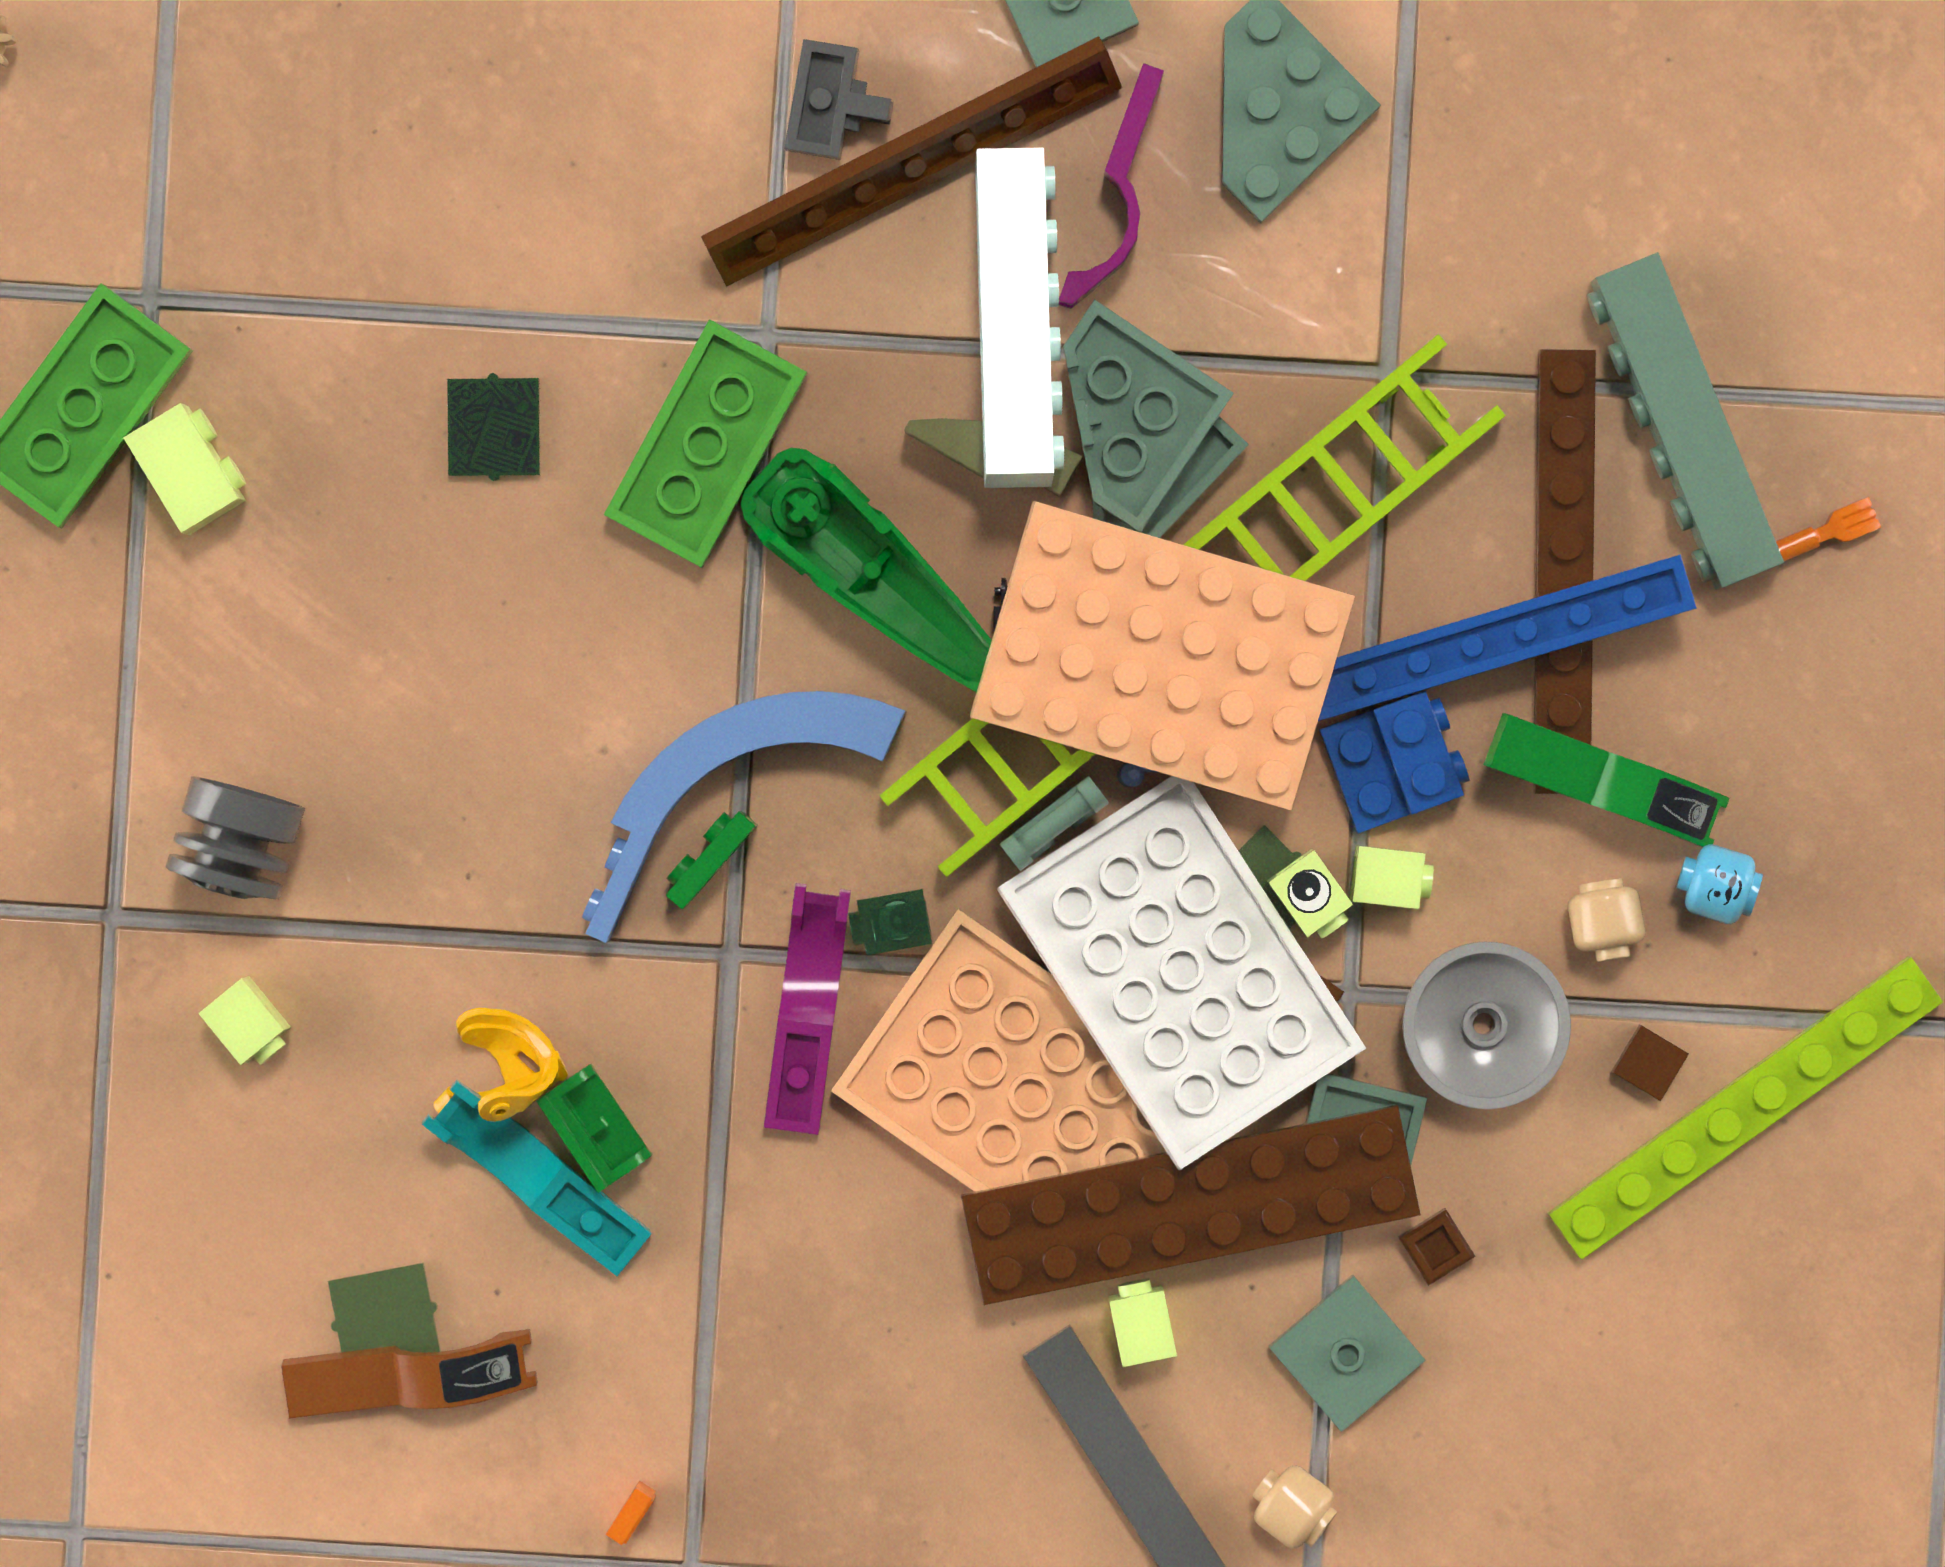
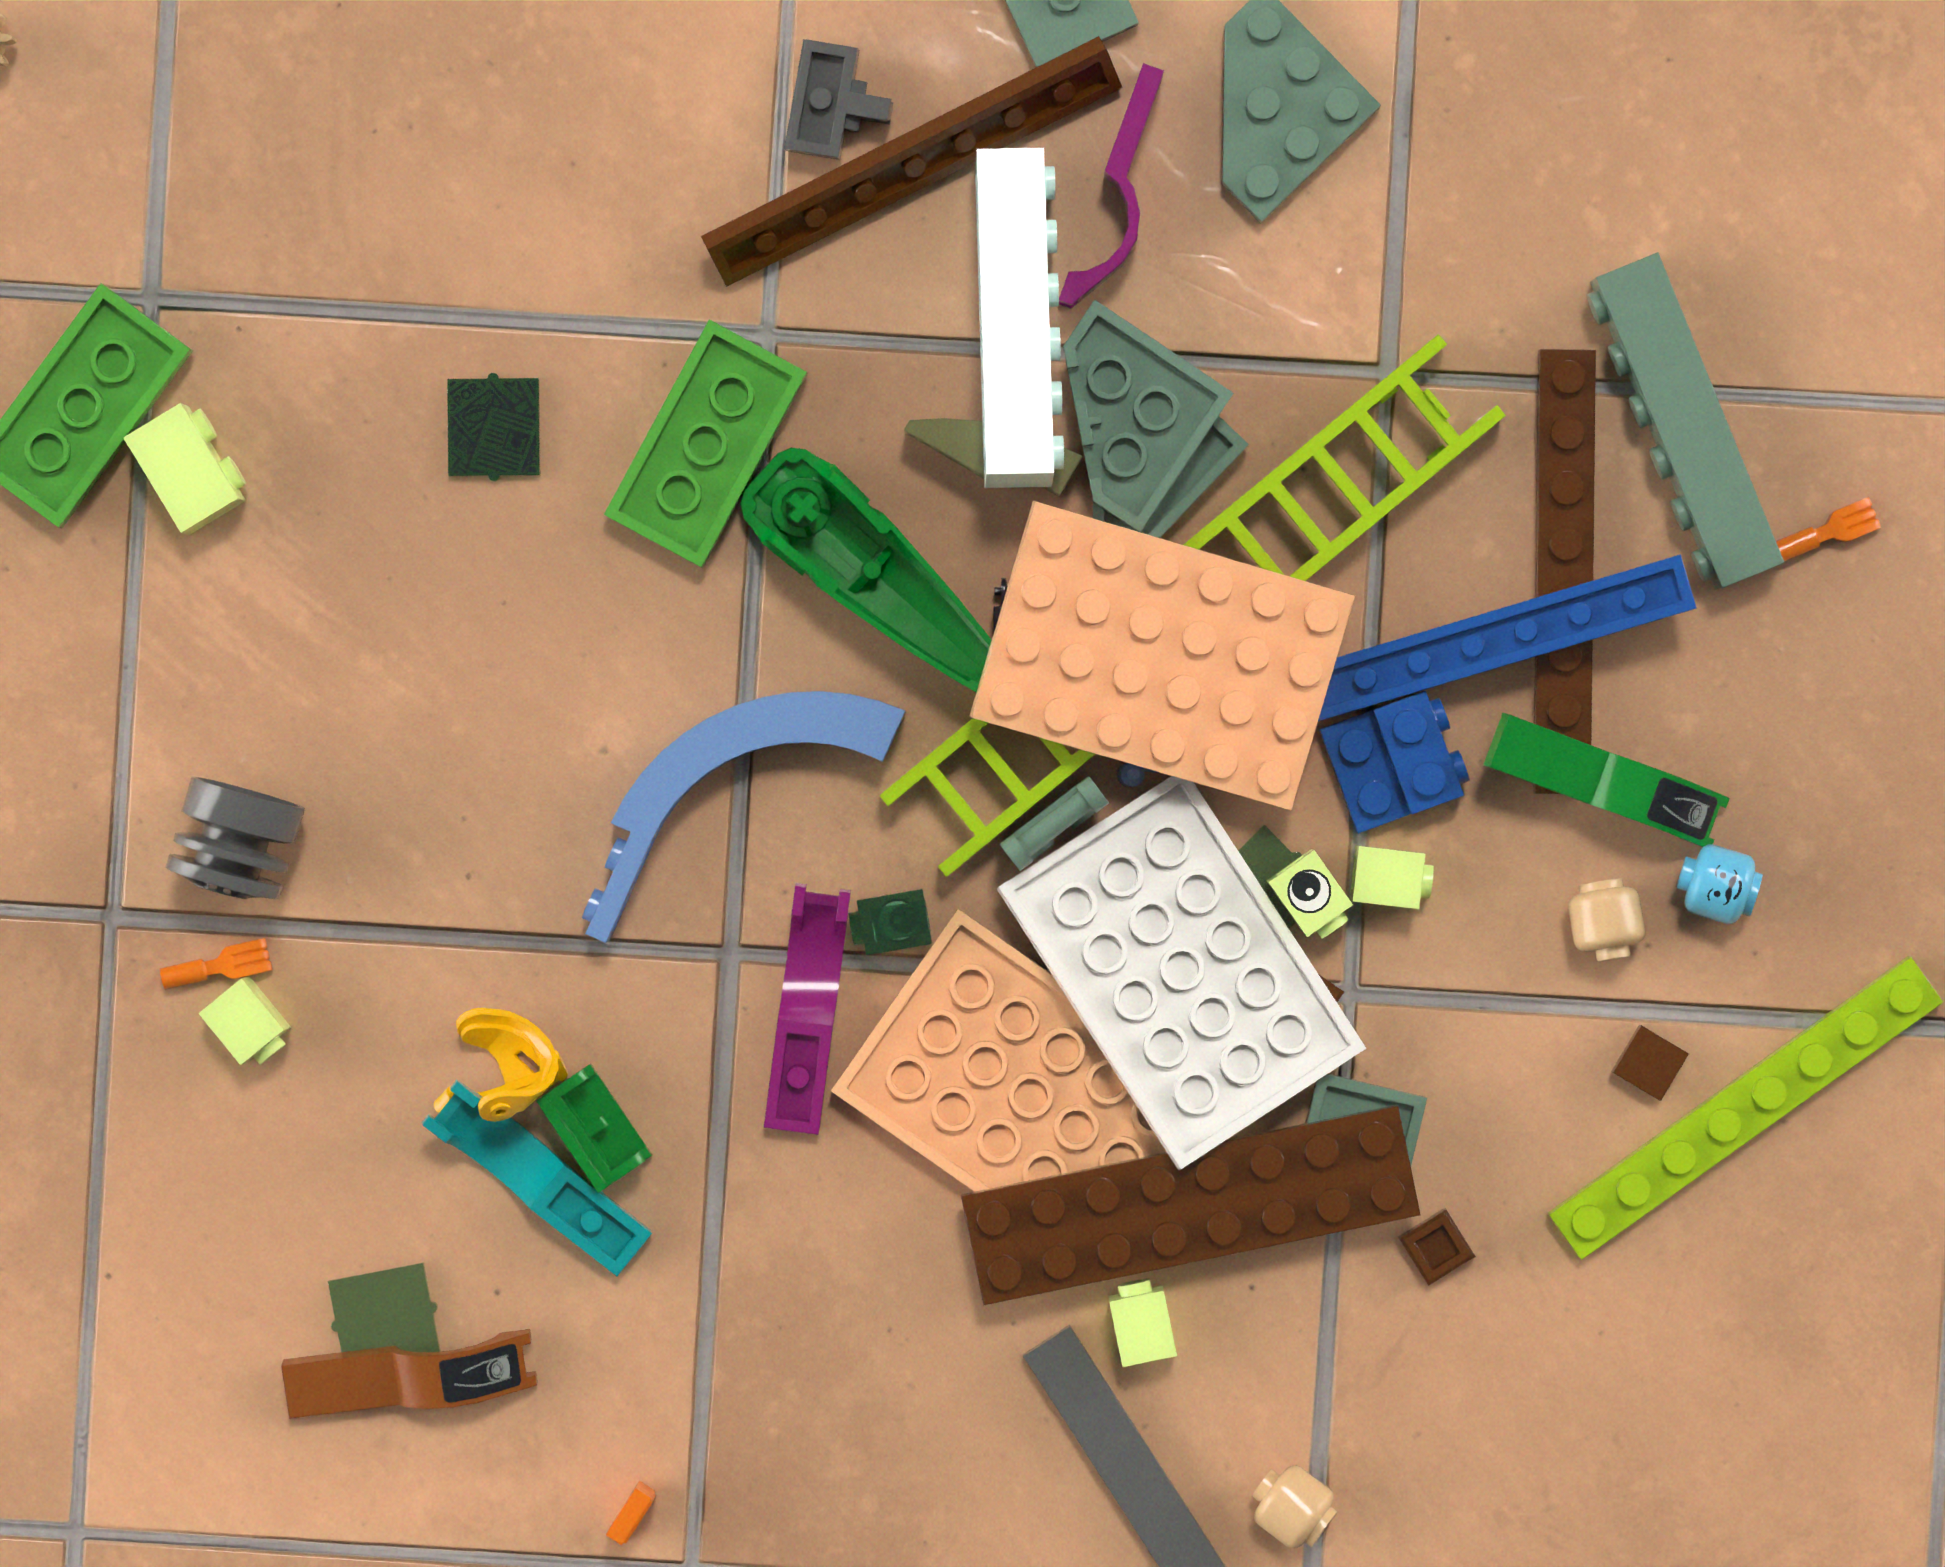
(234, 962): none -> orange piece
(724, 839): green plate -> none
(1346, 1353): sand green plate -> none
(1527, 1031): light grey dish -> none

